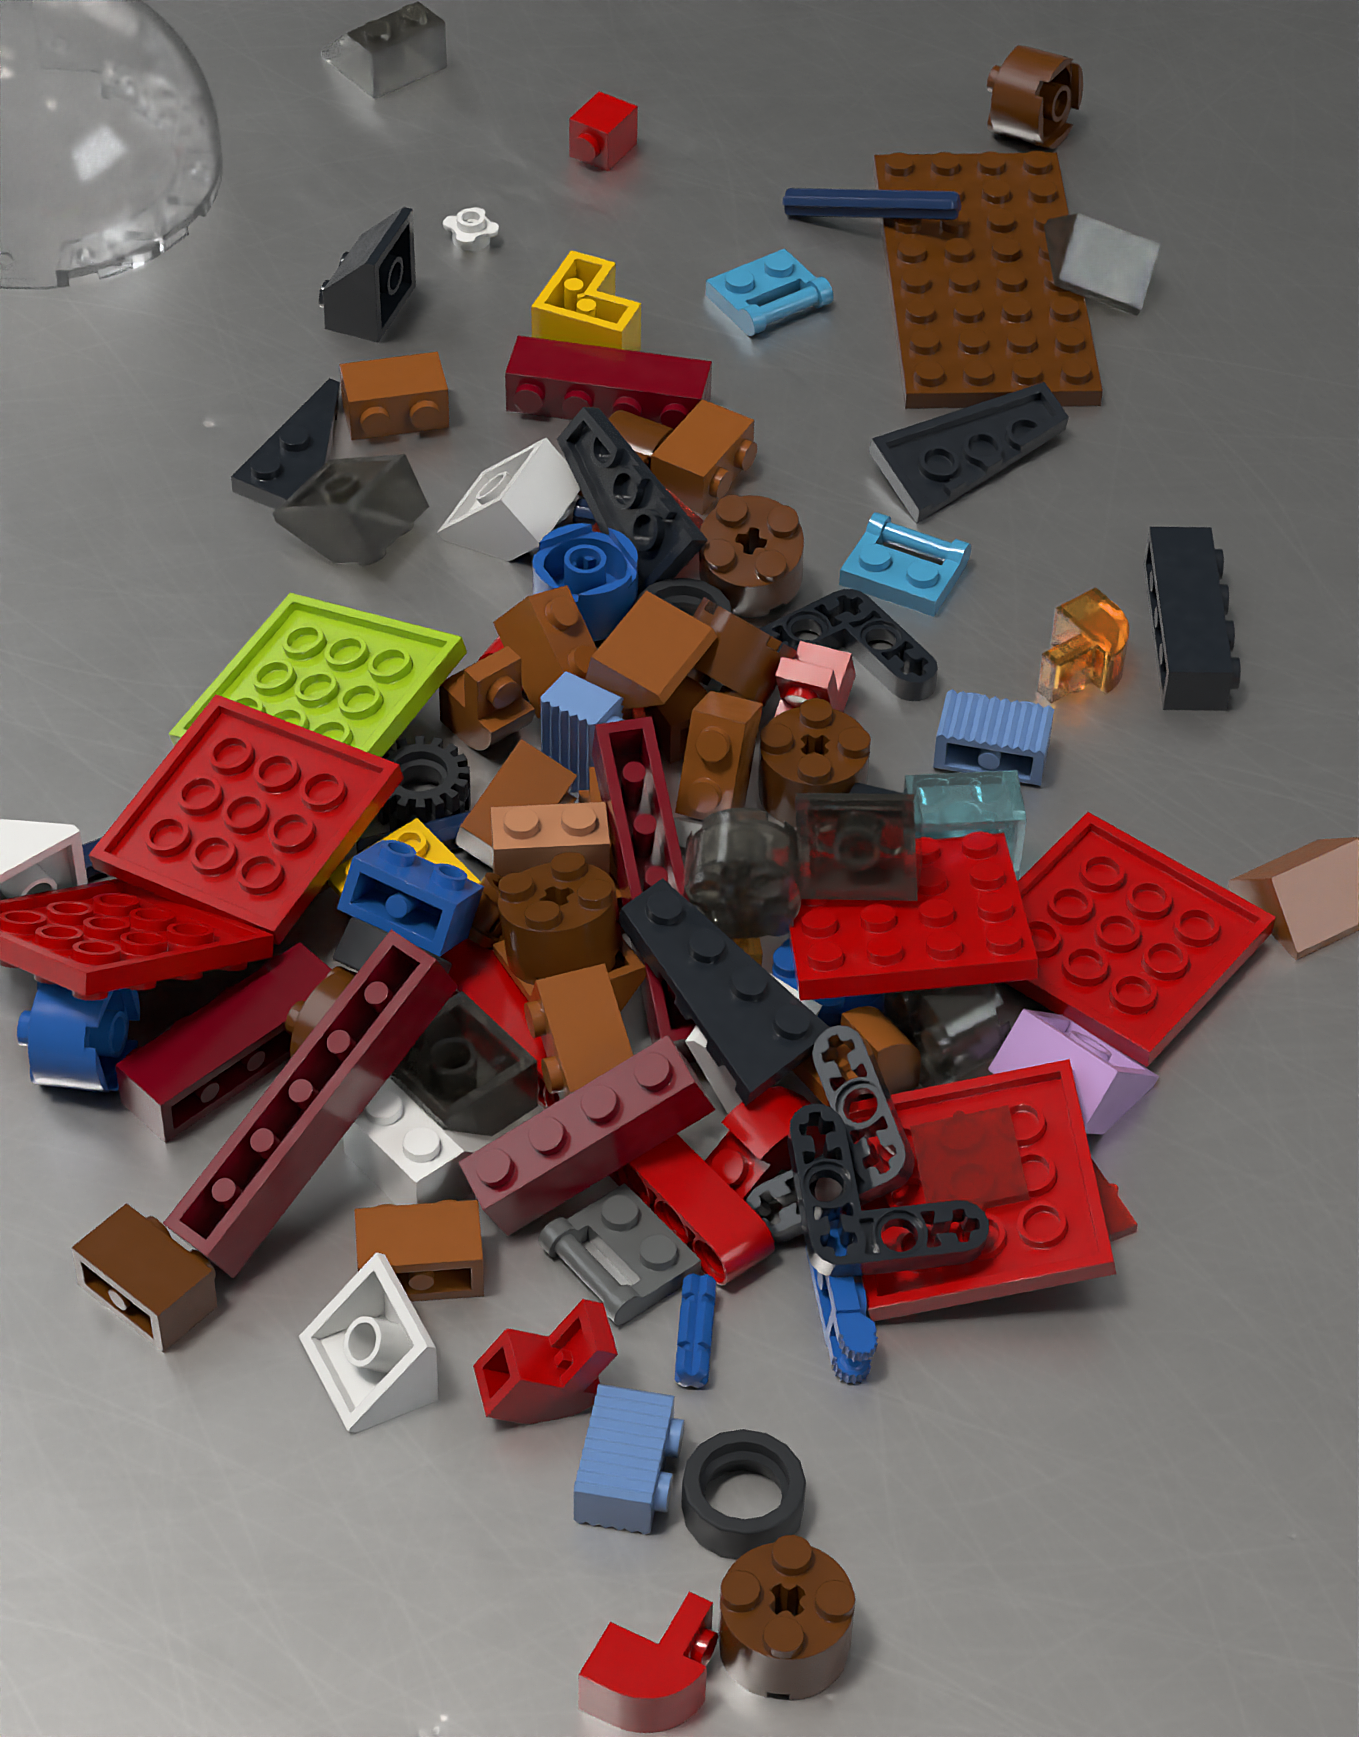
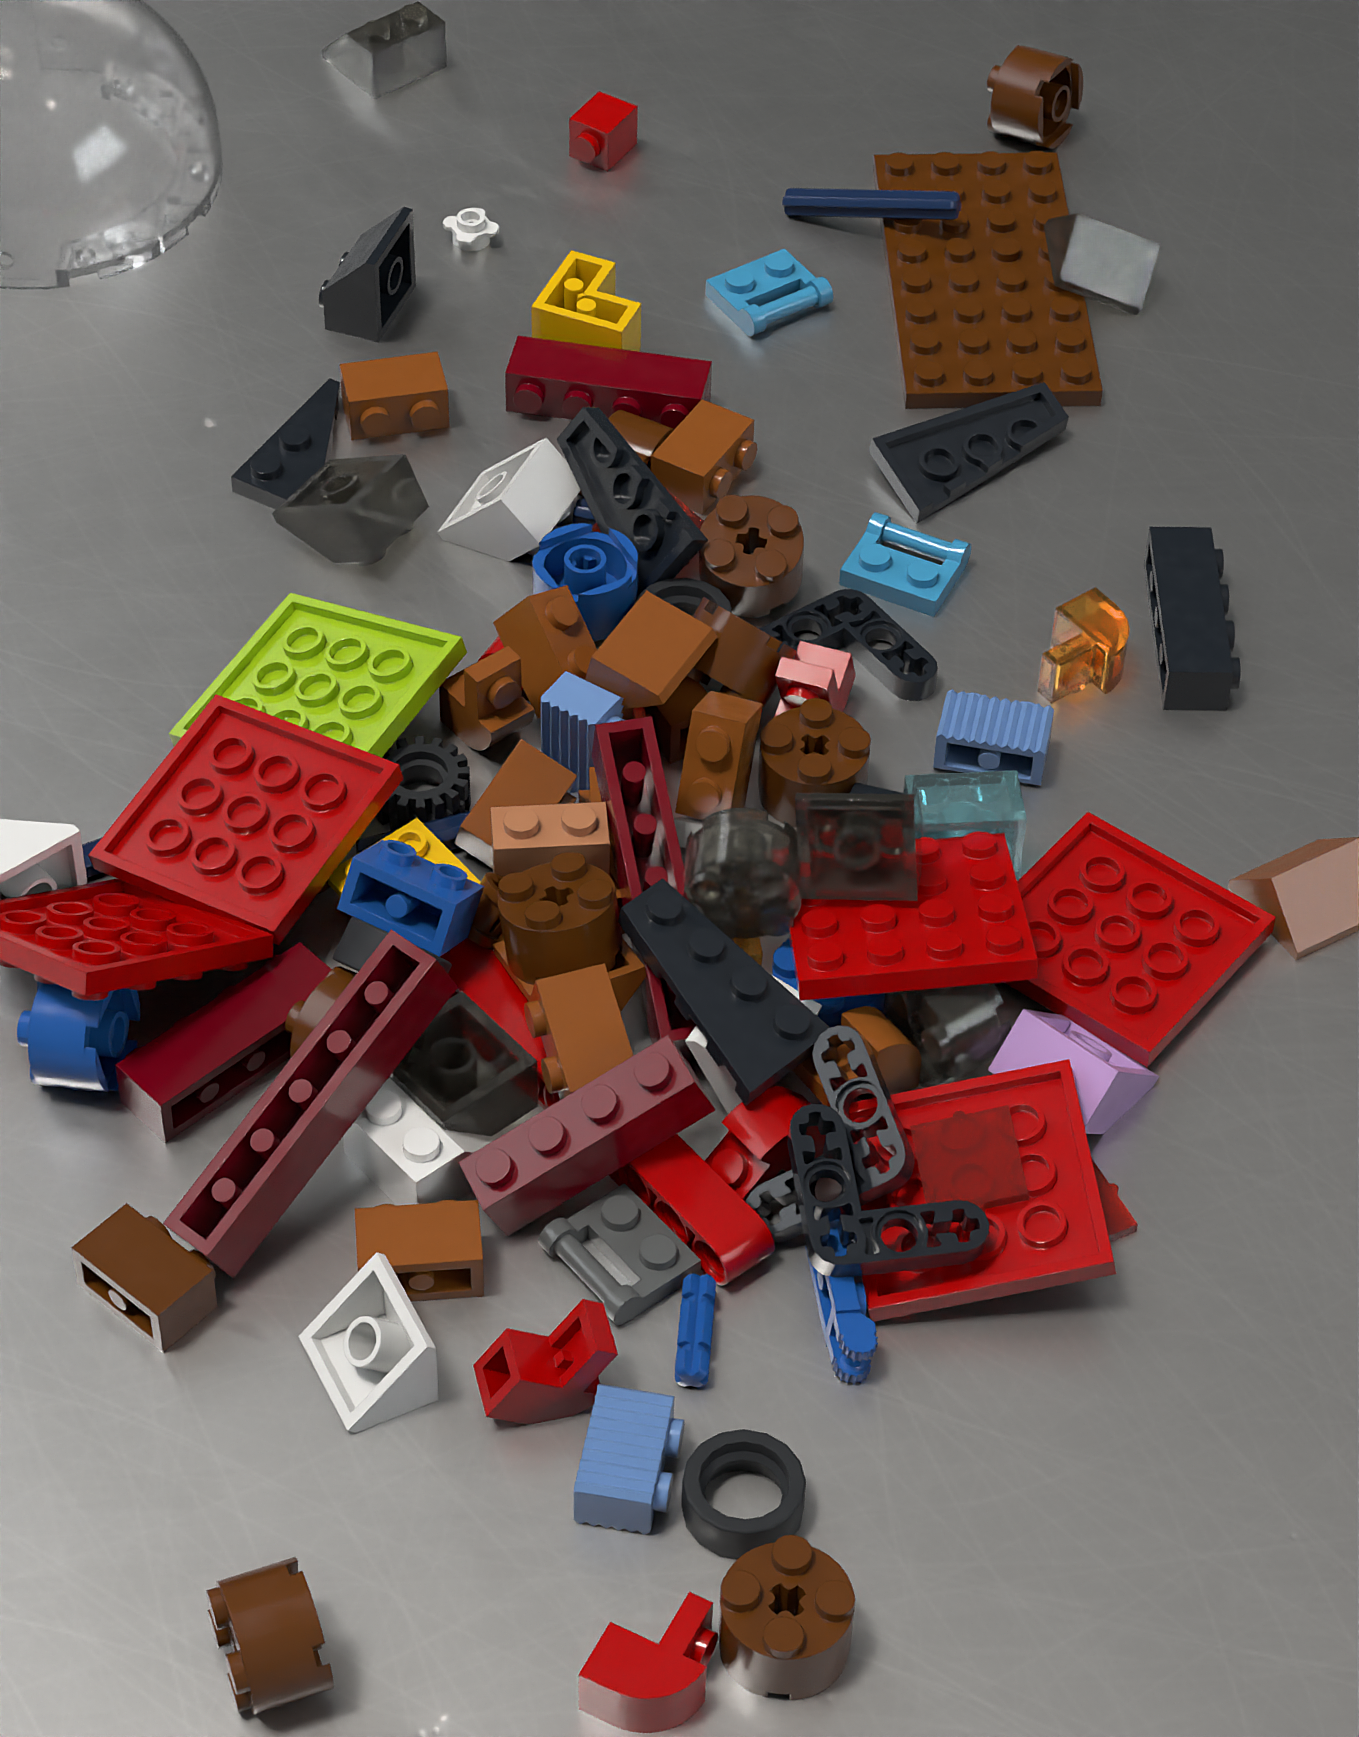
(272, 1636): none -> reddish brown brick

